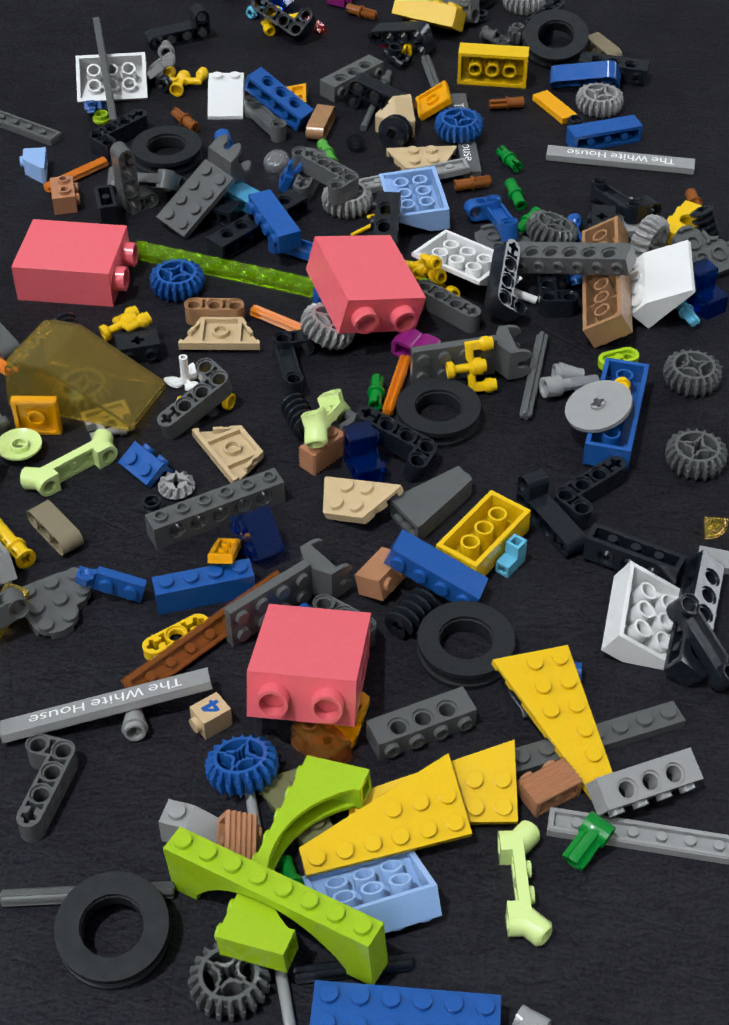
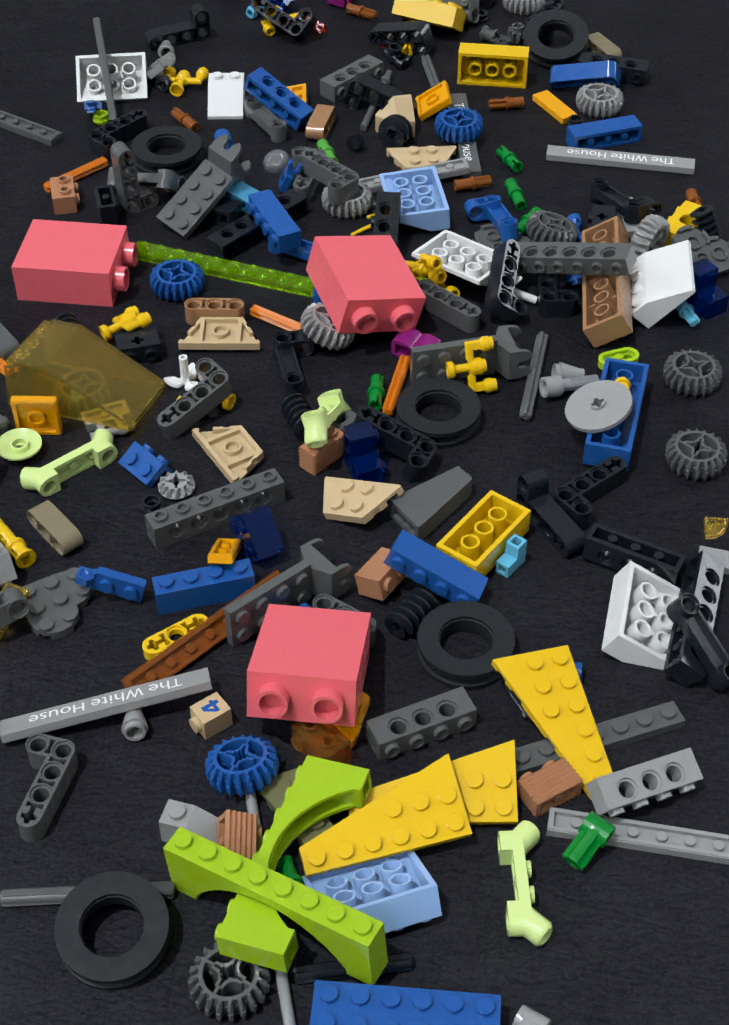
(35, 163): light blue slope -> none

